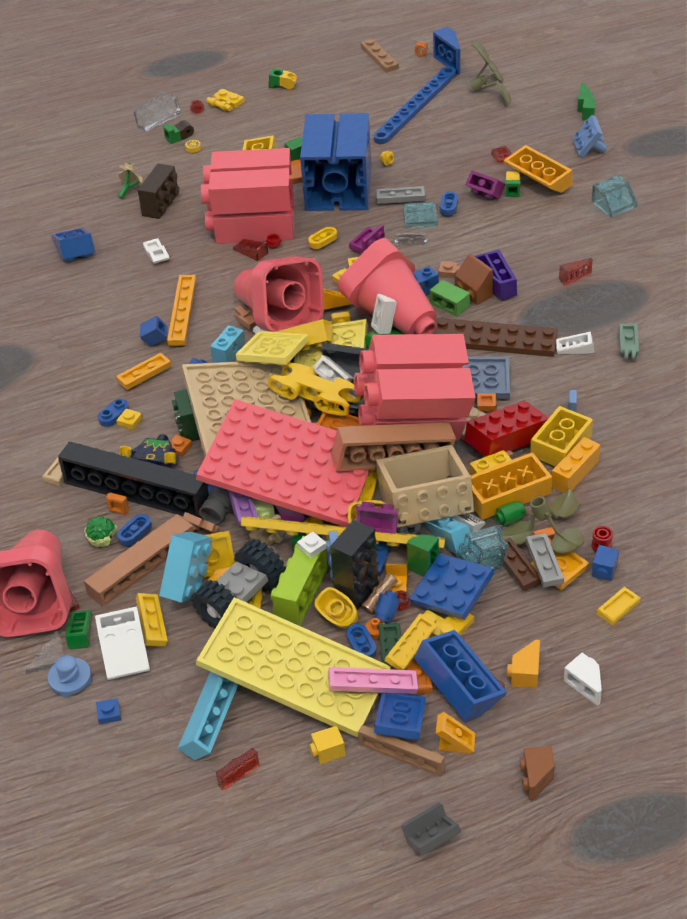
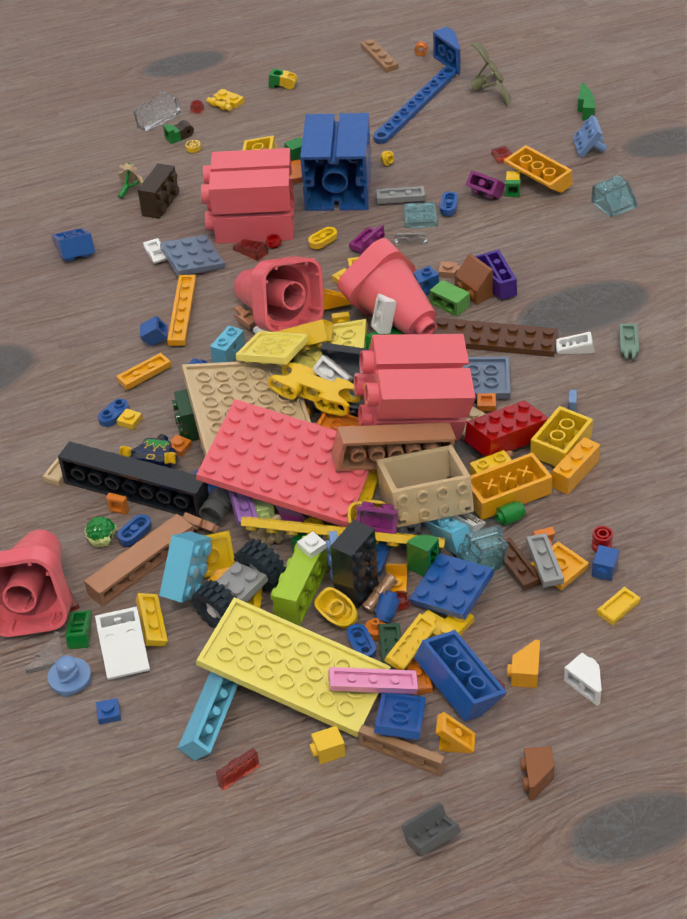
(192, 255): none -> sand blue plate
(561, 507): olive plant -> none
(571, 271): clear red slope -> none

